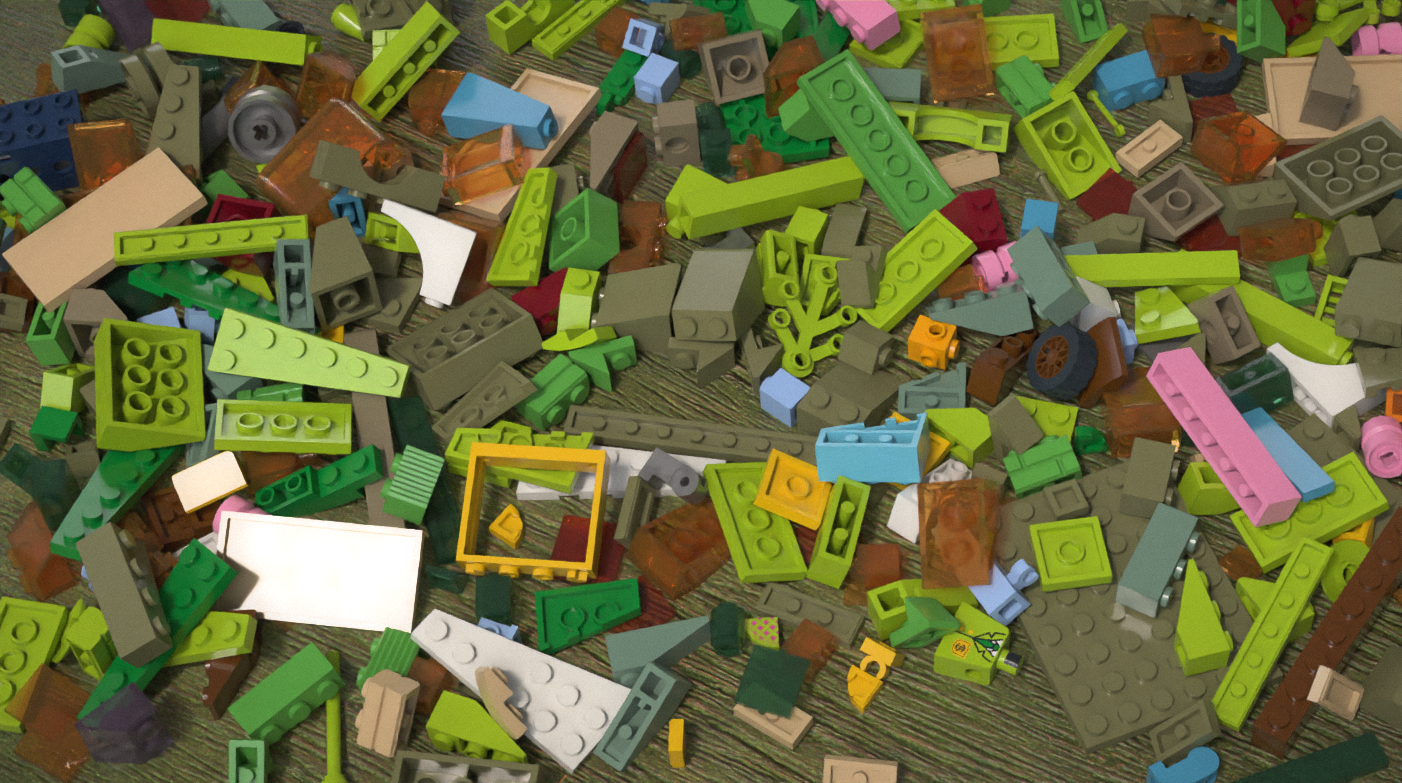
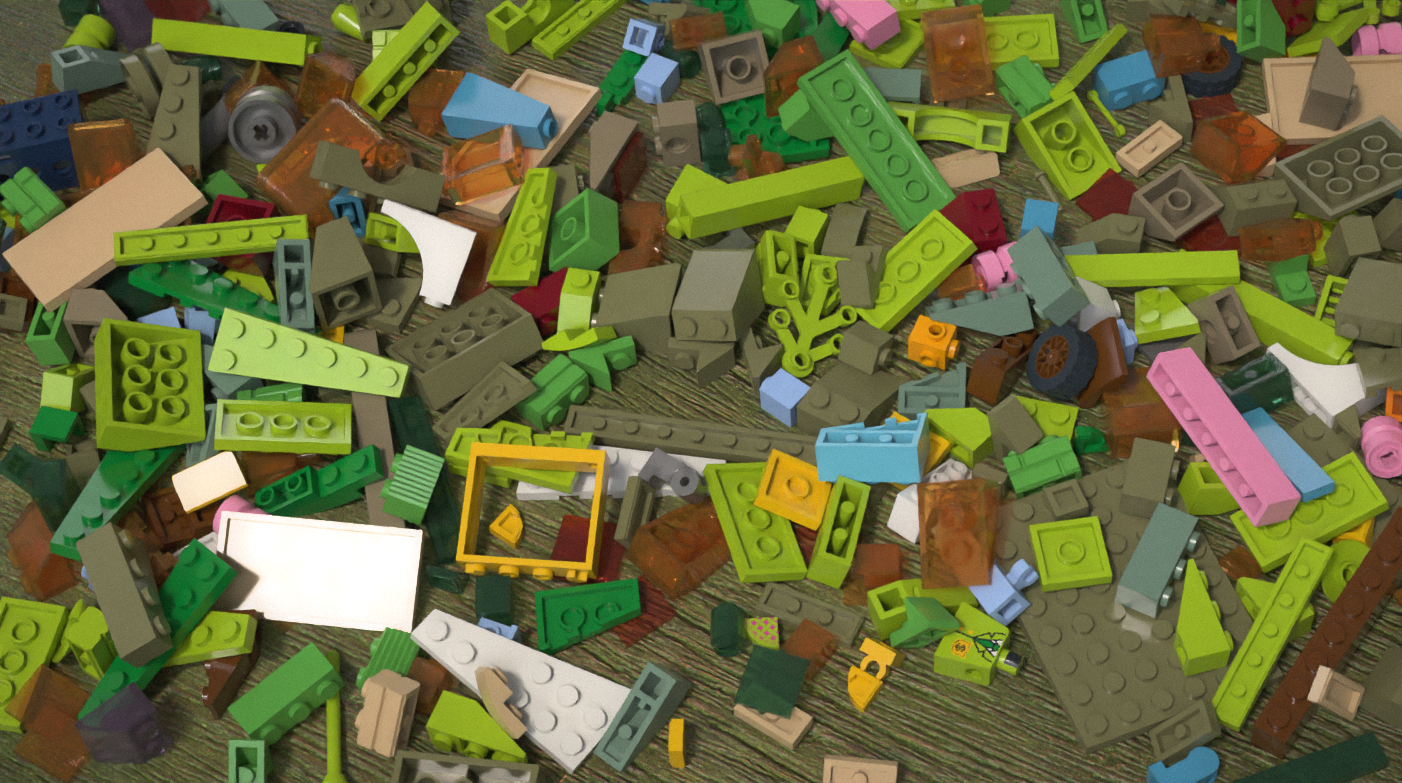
(613, 29): clear orange brick -> none
(657, 644): sand green slope -> none

